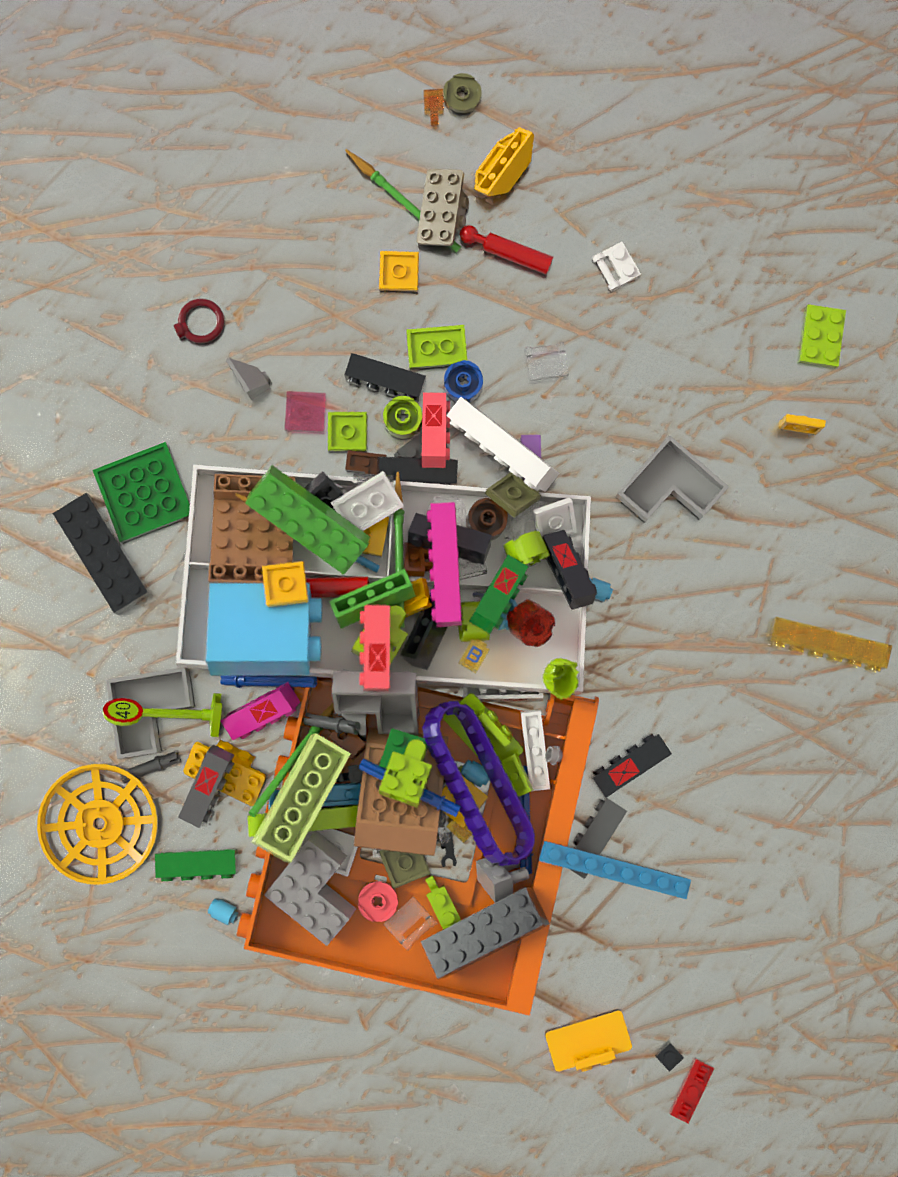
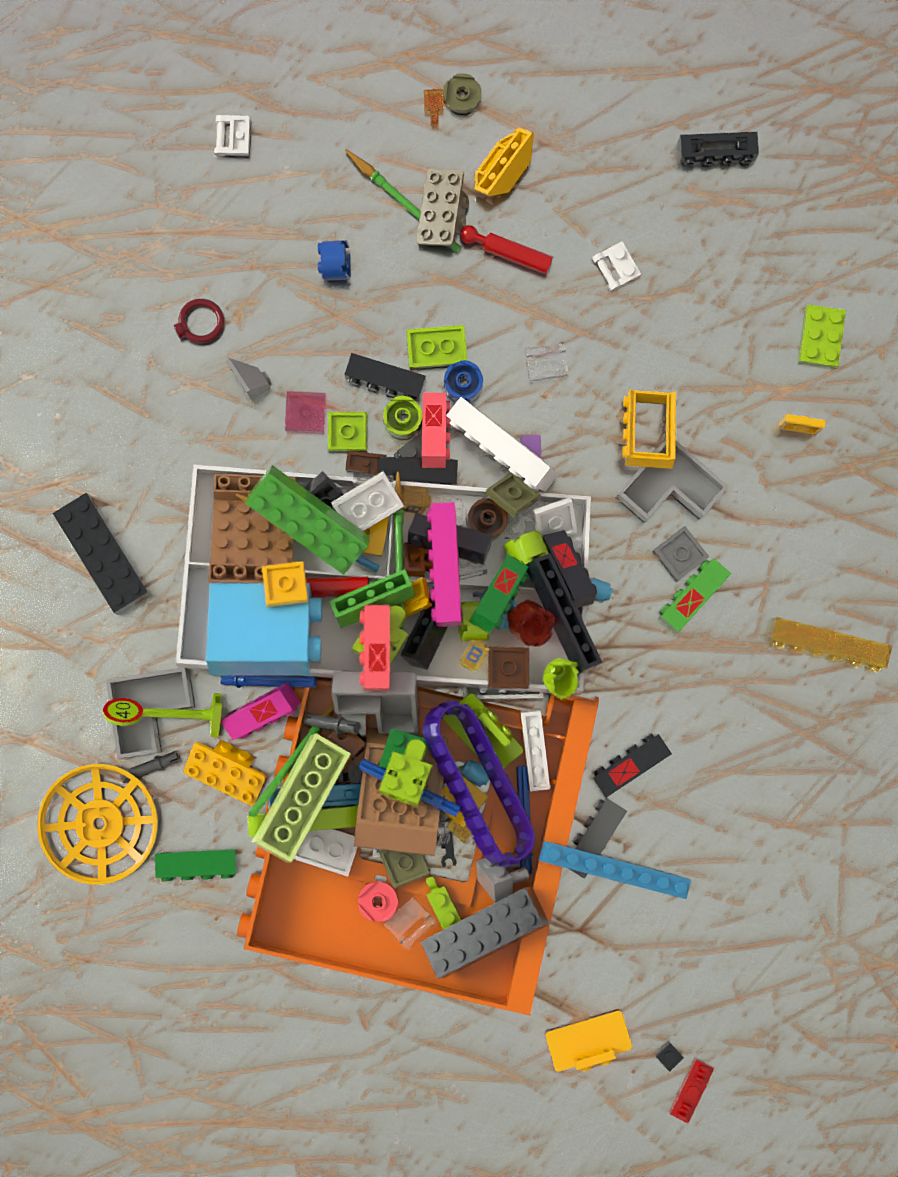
(143, 492): green plate -> none
(206, 786): dark grey brick -> none
(223, 911): medium azure brick -> none
(239, 135): none -> white plate
(304, 893): light grey piece -> none
(335, 260): none -> blue brick
(398, 271): yellow plate -> none
(415, 499): none -> clear yellow brick
(508, 667): none -> reddish brown plate
(517, 775): lime plate -> none
(553, 755): light grey plate -> none
(568, 622): none -> black brick
(646, 459): none -> yellow window
(681, 553): none -> flat silver plate
(695, 595): none -> bright green brick
(744, 151): none -> black brick

